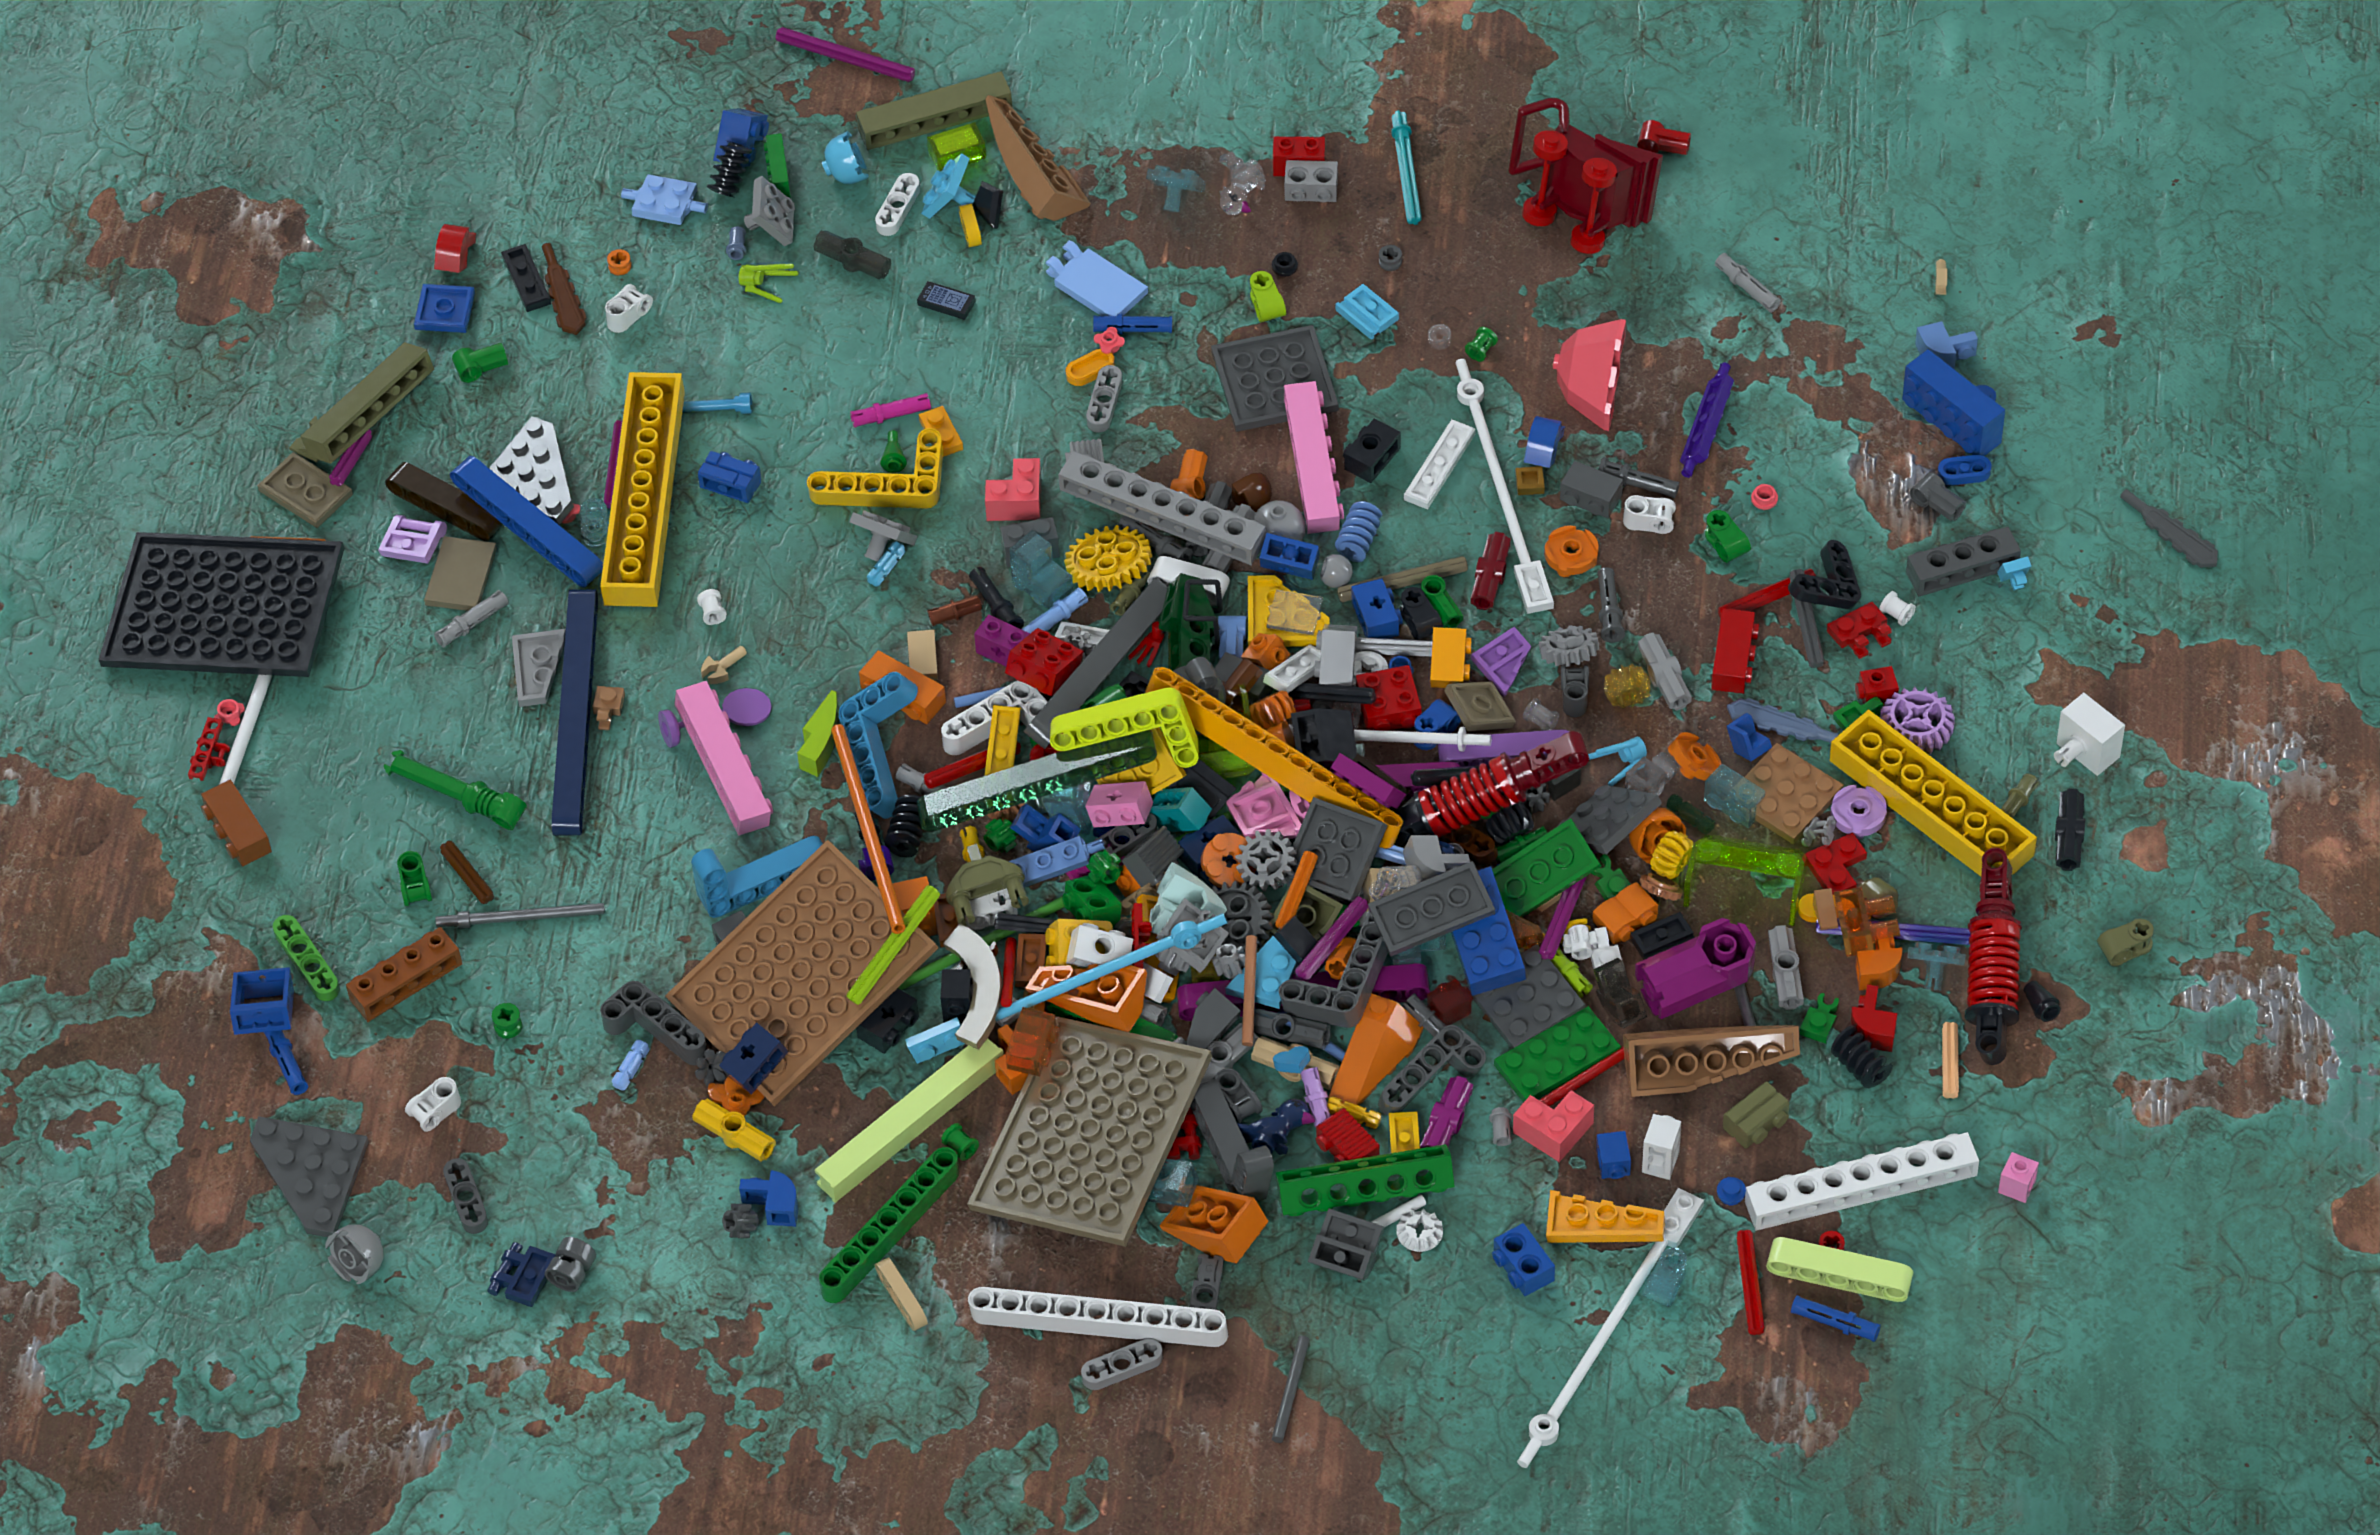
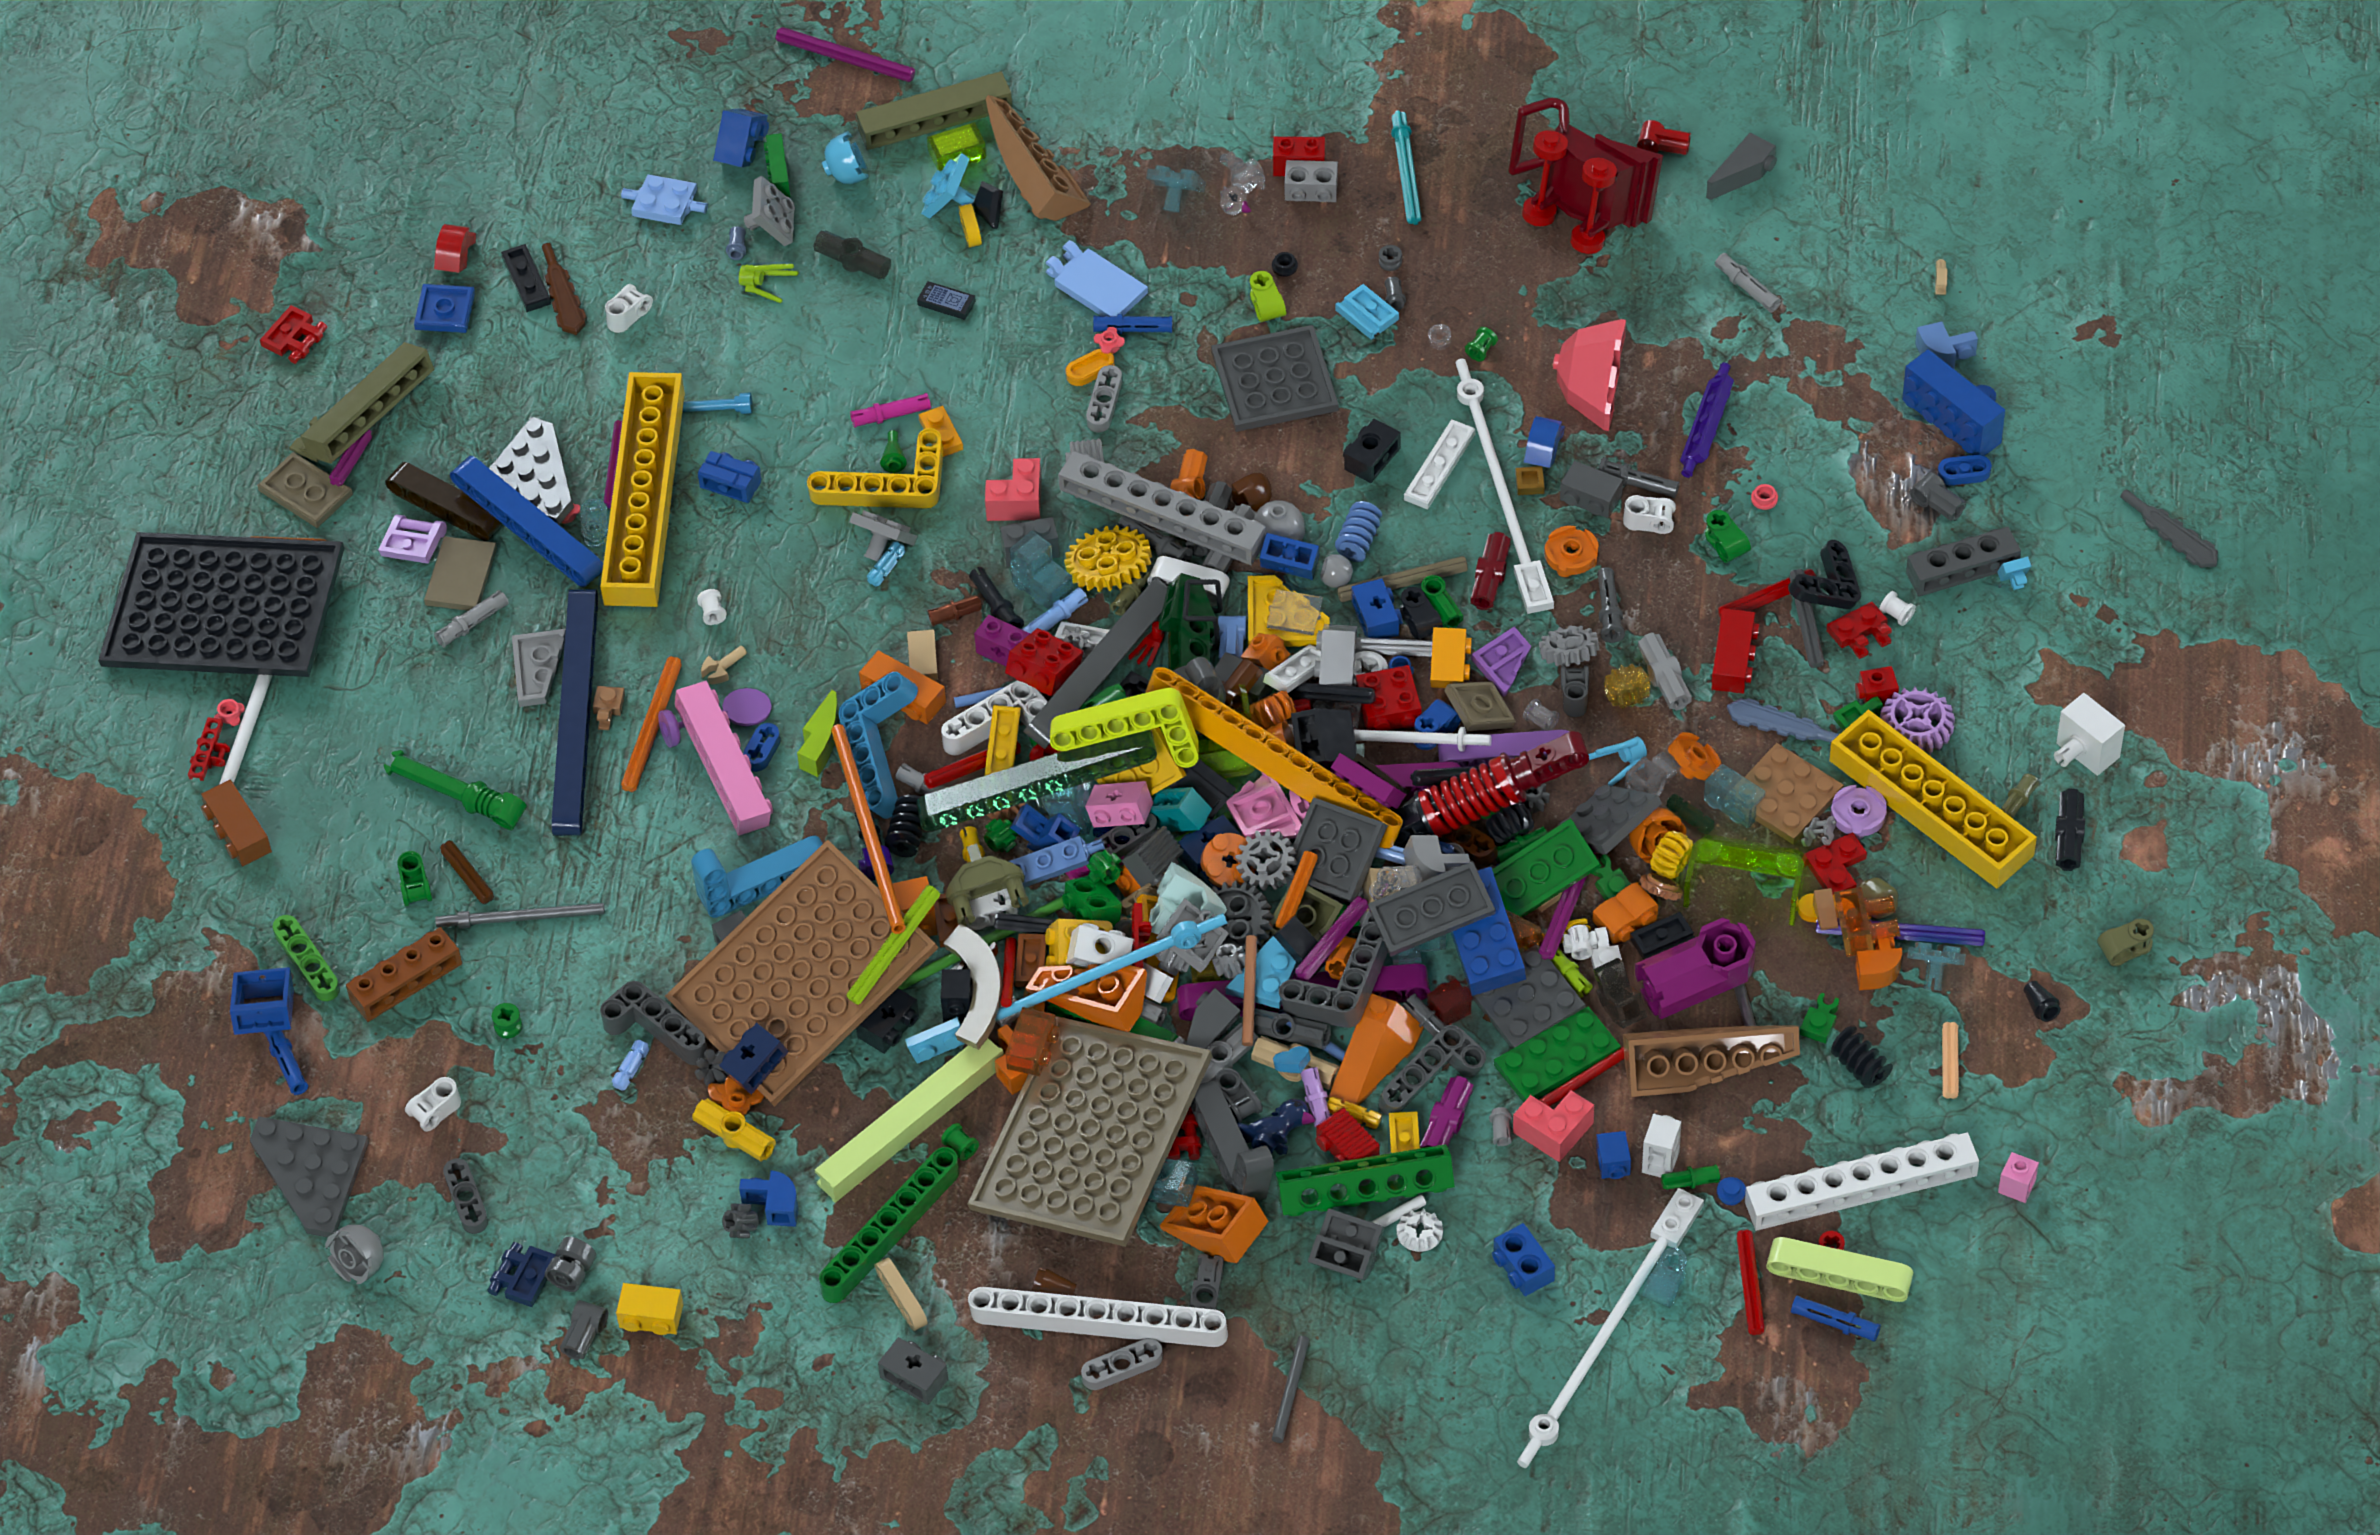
(288, 329): none -> red plate
(472, 363): green piece -> none
(585, 1322): none -> dark grey piece
(613, 259): orange bush -> none
(649, 1309): none -> yellow brick
(651, 724): none -> orange axle
(730, 168): black piece -> none
(766, 749): none -> blue beam
(897, 193): white beam -> none
(913, 1370): none -> dark grey brick
(1052, 1283): none -> reddish brown cone
(1312, 457): bright pink brick -> none
(1394, 297): none -> dark grey pin
(1564, 784): pearl dark grey brick -> none
(1589, 1221): light orange wing -> none
(1691, 1177): none -> green axle
(1743, 166): none -> dark grey slope
(1746, 740): blue panel -> none
(1756, 1115): olive brick -> none
(1786, 979): light grey piece -> none
(1874, 1024): red brick -> none
(1993, 959): piece -> none

